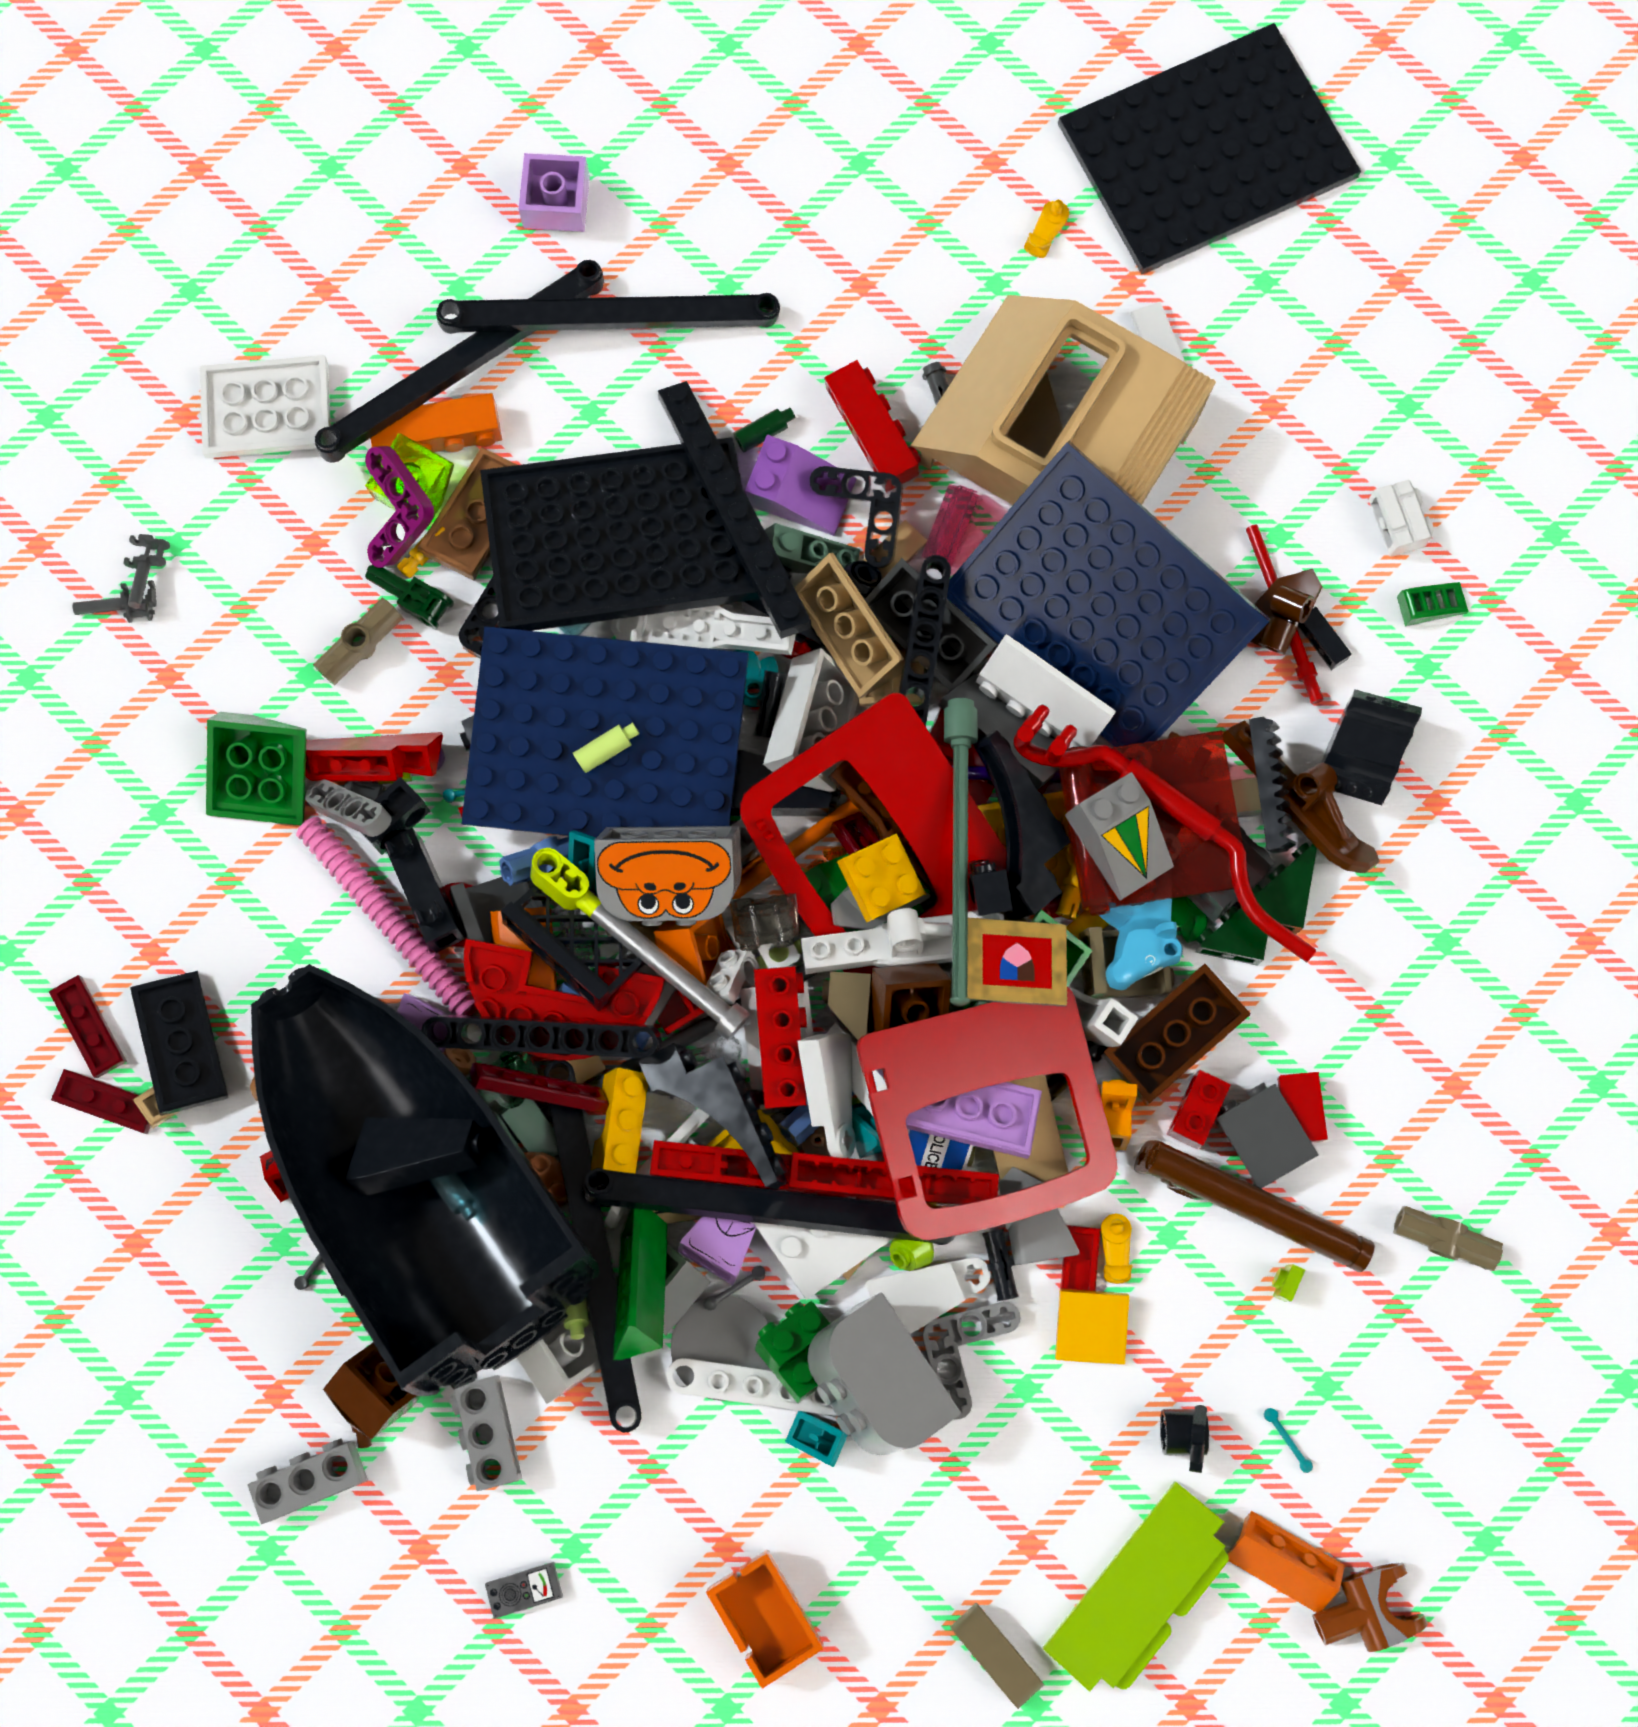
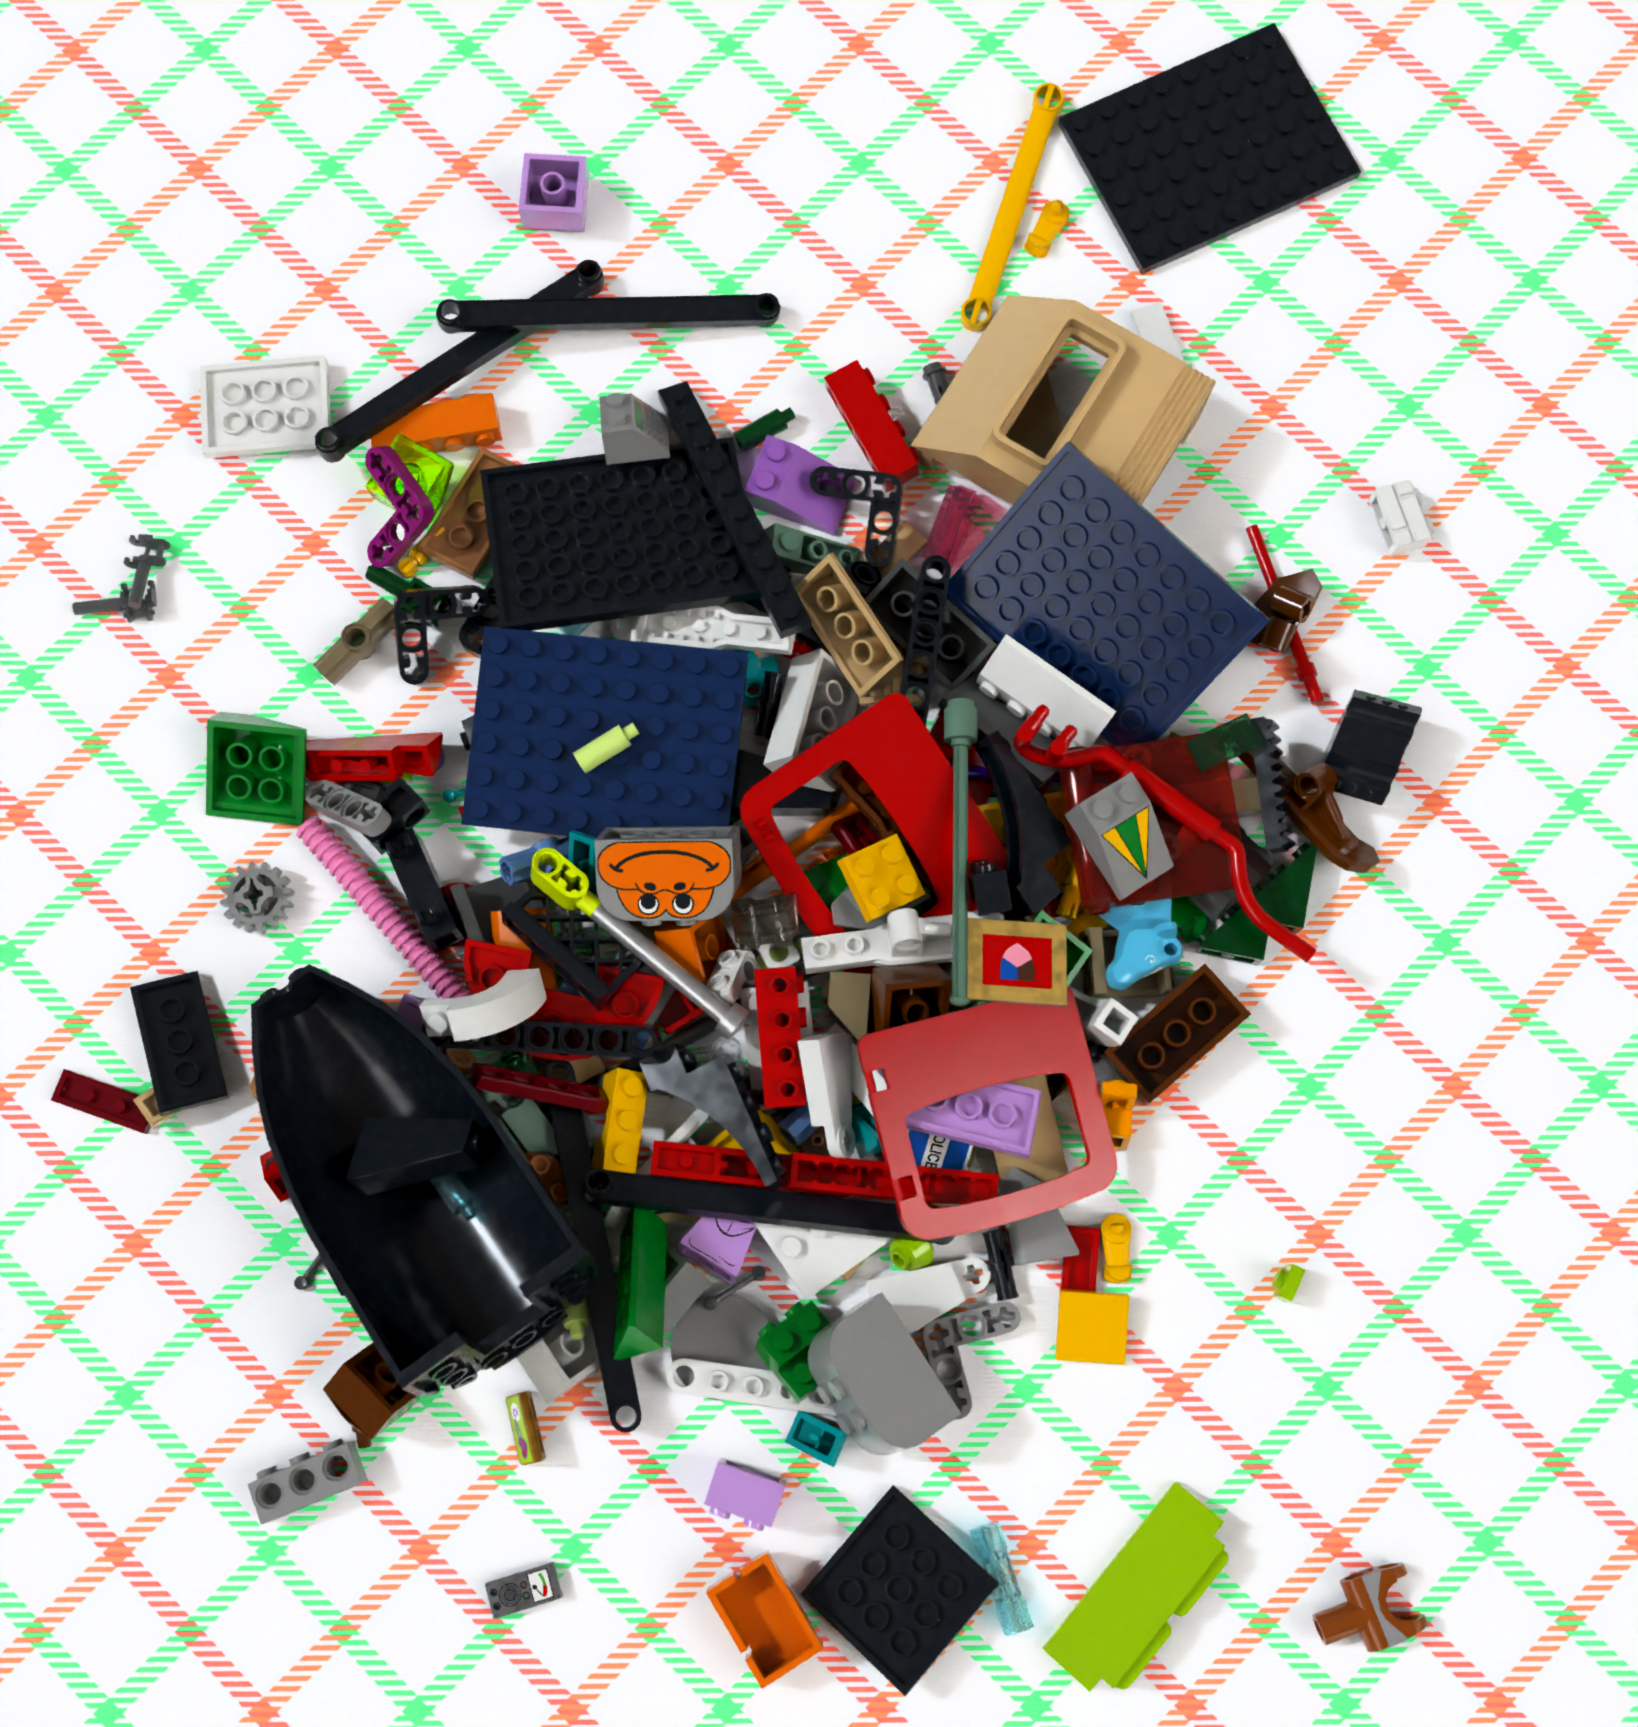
(87, 1026): dark red tile -> none
(254, 883): none -> light grey gear
(426, 611): none -> black beam
(488, 1012): none -> white arch
(502, 1444): light grey brick -> none
(525, 1428): none -> slope
(632, 430): none -> light grey slope
(744, 1494): none -> lavender brick
(899, 1590): none -> black tile
(997, 1656): dark tan beam -> none
(1009, 1602): none -> clear light blue axle
(1012, 207): none -> yellow piece
(1185, 1433): black piece -> none
(1198, 1109): red brick -> none
(1205, 1182): reddish brown piece -> none
(1223, 743): none -> clear green plate
(1266, 1134): dark grey panel -> none
(1271, 1415): teal hinge -> none
(1286, 1563): orange panel -> none
(1304, 1098): red panel -> none
(1324, 639): black piece -> none
(1412, 616): green slope -> none
(1448, 1238): dark tan piece -> none

